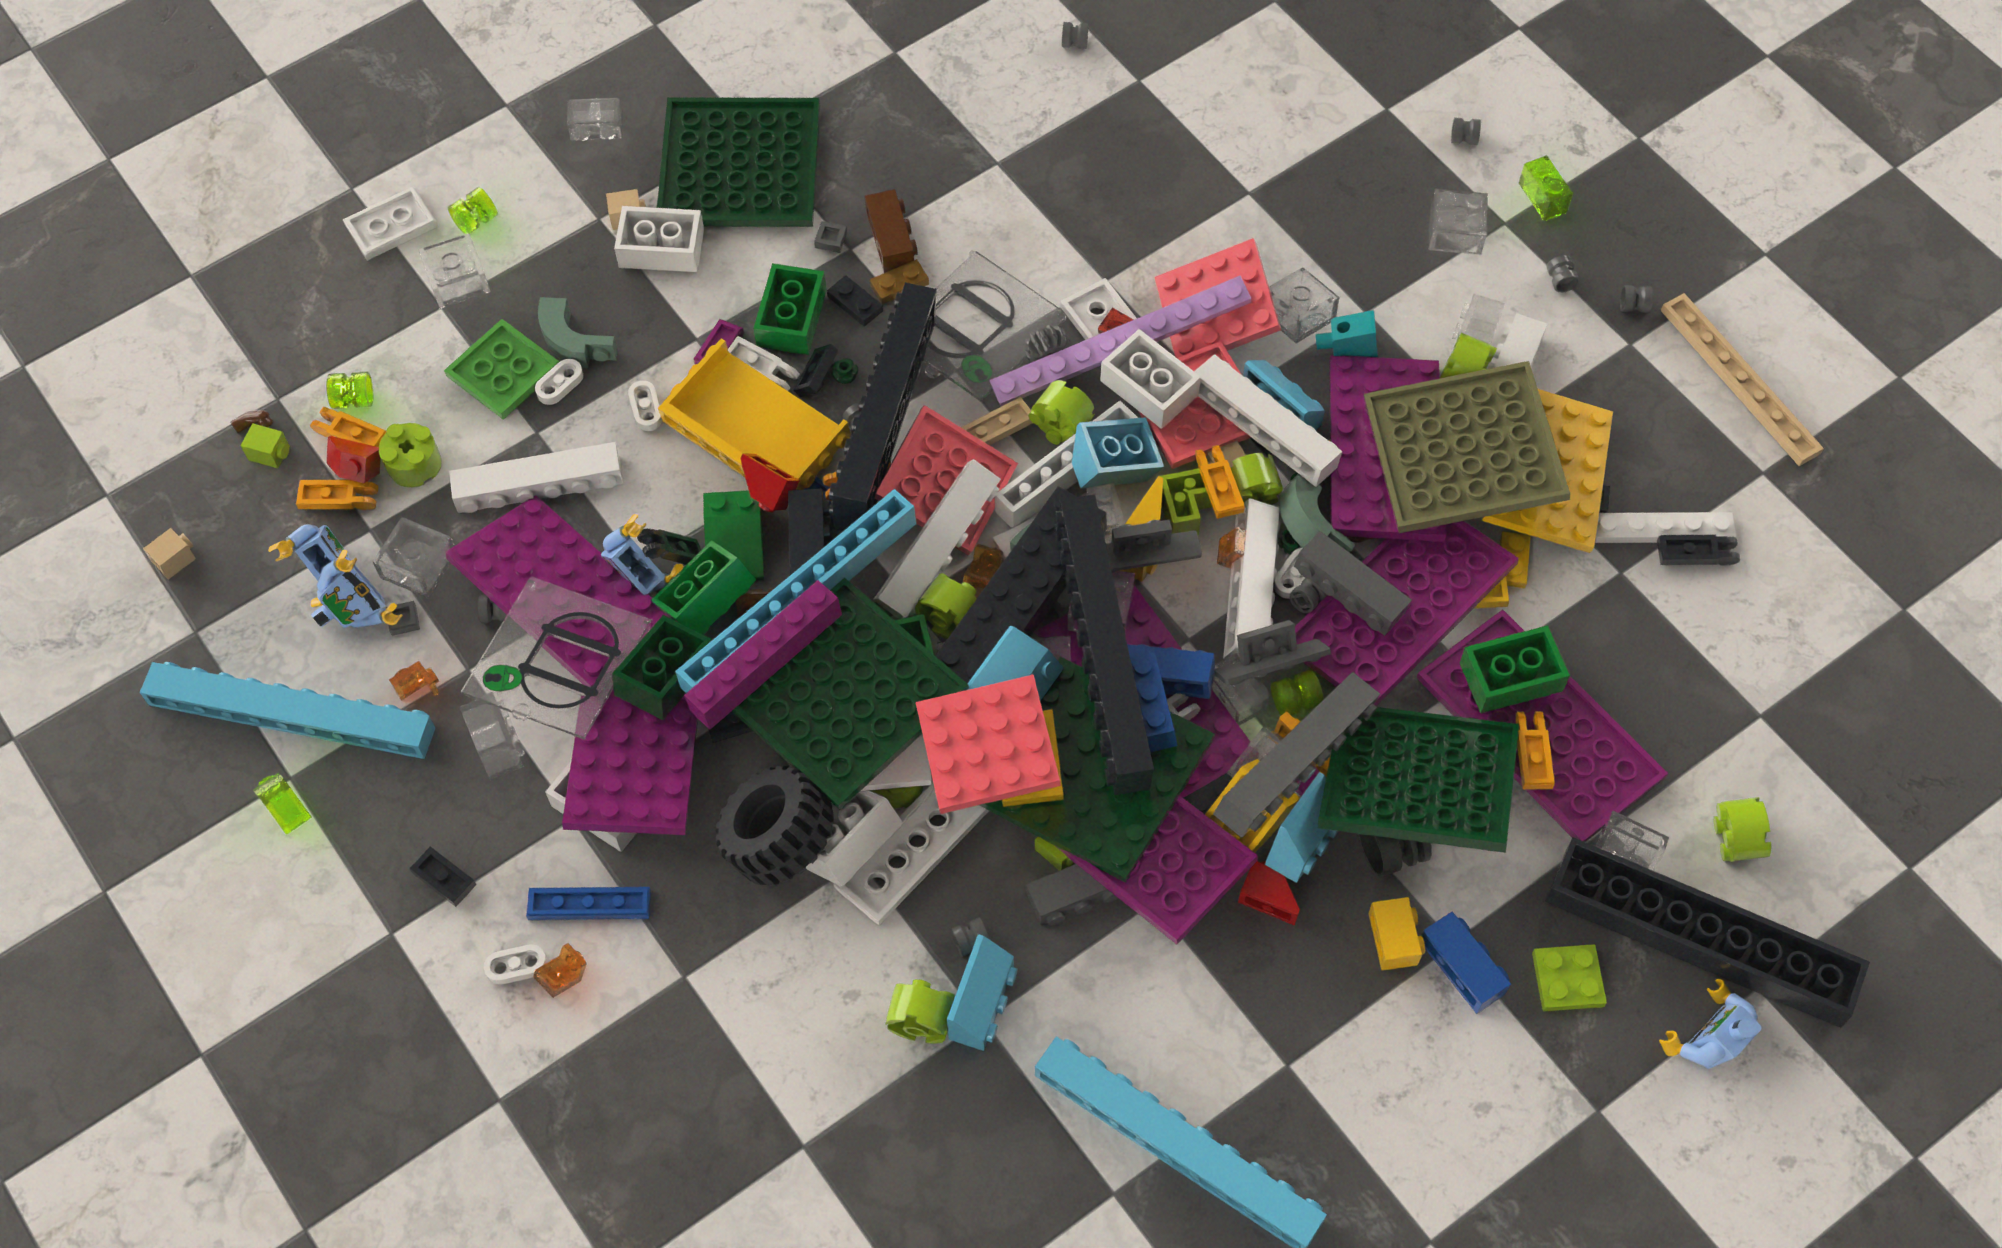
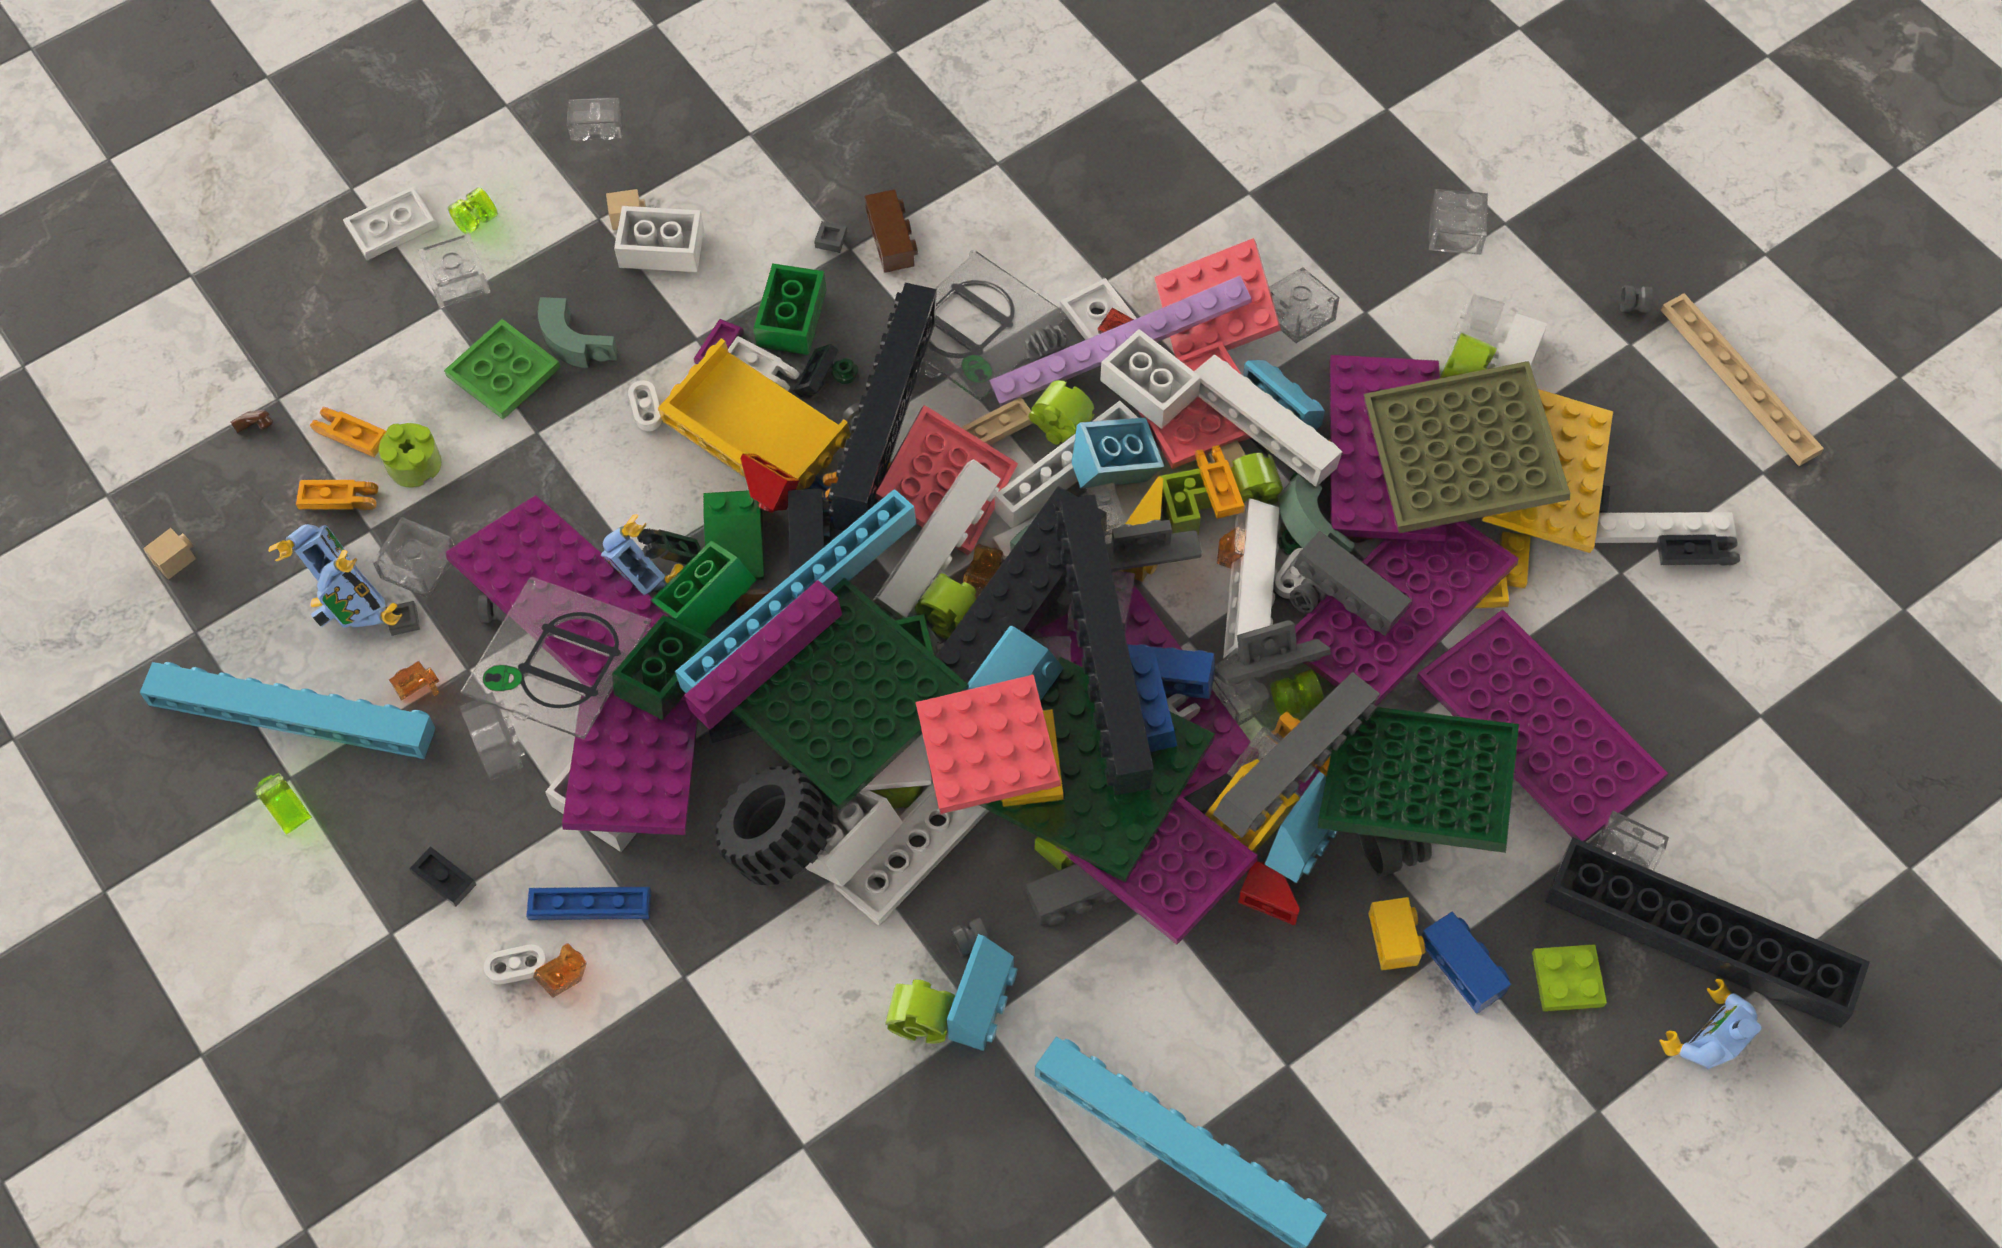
(265, 446): lime brick -> none
(349, 390): clear neon green wheel -> none
(353, 459): red slope -> none
(538, 475): white brick -> none
(558, 382): white plate -> none
(741, 160): dark green plate -> none
(855, 300): black plate -> none
(893, 281): pearl gold plate -> none
(1075, 35): dark grey wheel -> none
(1351, 335): teal torso -> none
(1465, 131): dark grey wheel -> none
(1514, 669): green brick -> none
(1534, 753): light orange hinge -> none
(1545, 188): clear neon green brick -> none
(1563, 274): dark grey wheel -> none
(1743, 829): lime brick -> none

